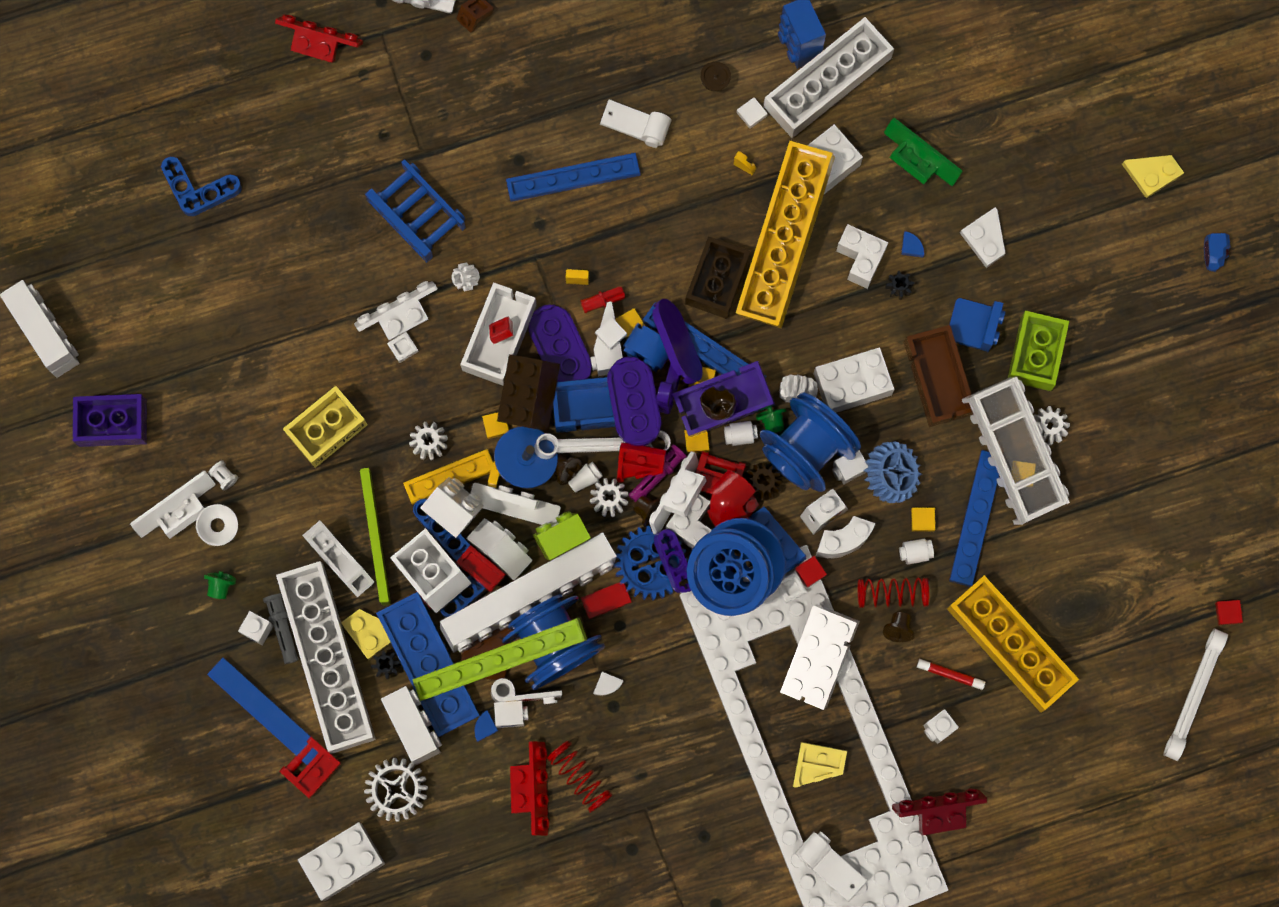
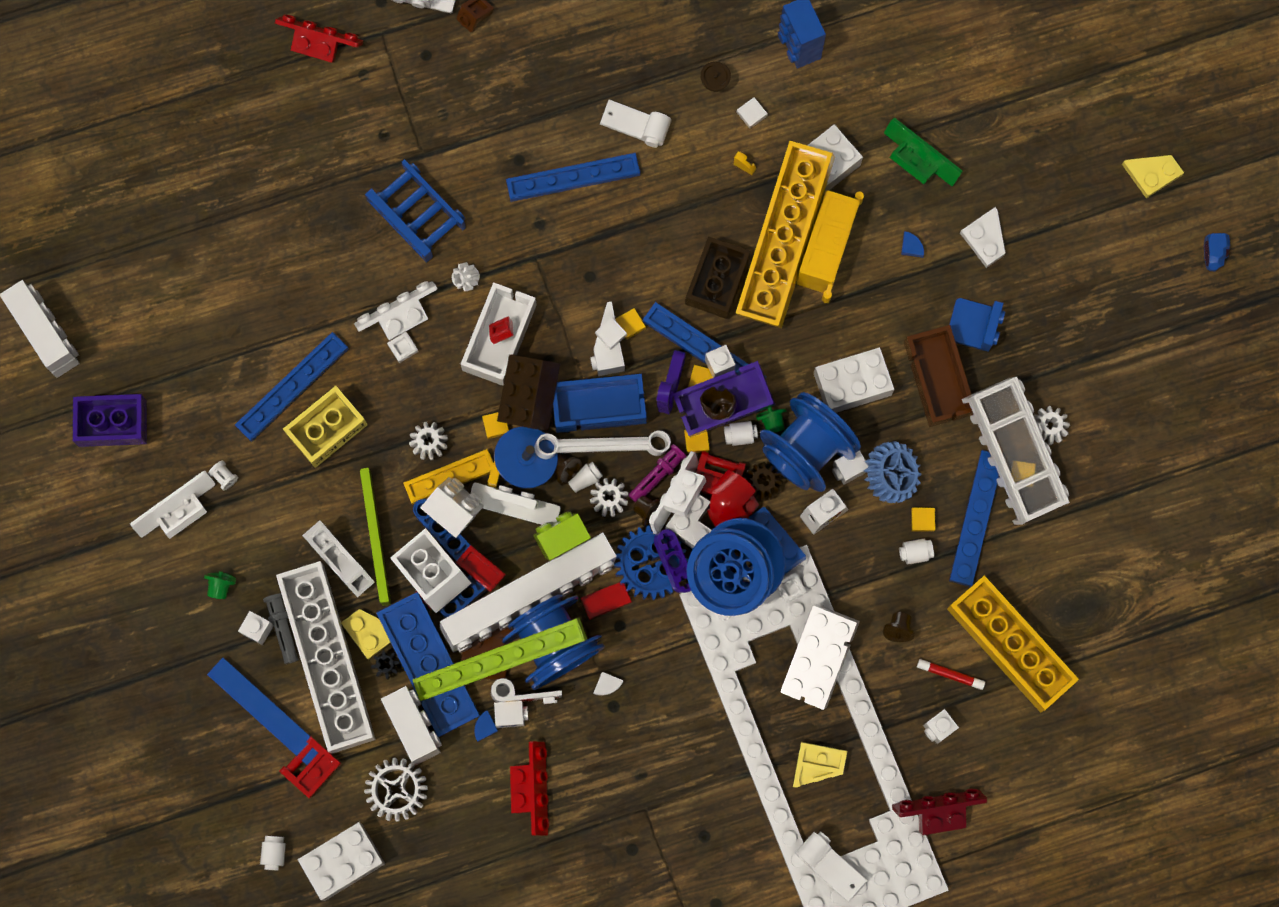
(192, 195): blue beam -> none
(204, 529): white piece -> none
(272, 852): none -> white brick
(291, 386): none -> blue tile
(500, 548): white brick -> none
(560, 342): dark purple tile -> none
(577, 277): yellow tile -> none
(601, 299): red axle -> none
(605, 795): red piece -> none
(634, 401): dark purple tile -> none
(639, 461): red wing -> none
(646, 345): blue brick -> none
(677, 341): dark purple tile -> none
(719, 361): none -> white brick
(794, 384): white gear -> none
(810, 571): red tile -> none
(828, 77): white brick -> none
(828, 242): none -> yellow container
(846, 540): white brick -> none
(862, 592): red piece -> none
(866, 251): white brick -> none
(899, 278): black gear -> none
(1038, 350): lime brick -> none
(1177, 741): white piece -> none
(1229, 612): red tile -> none

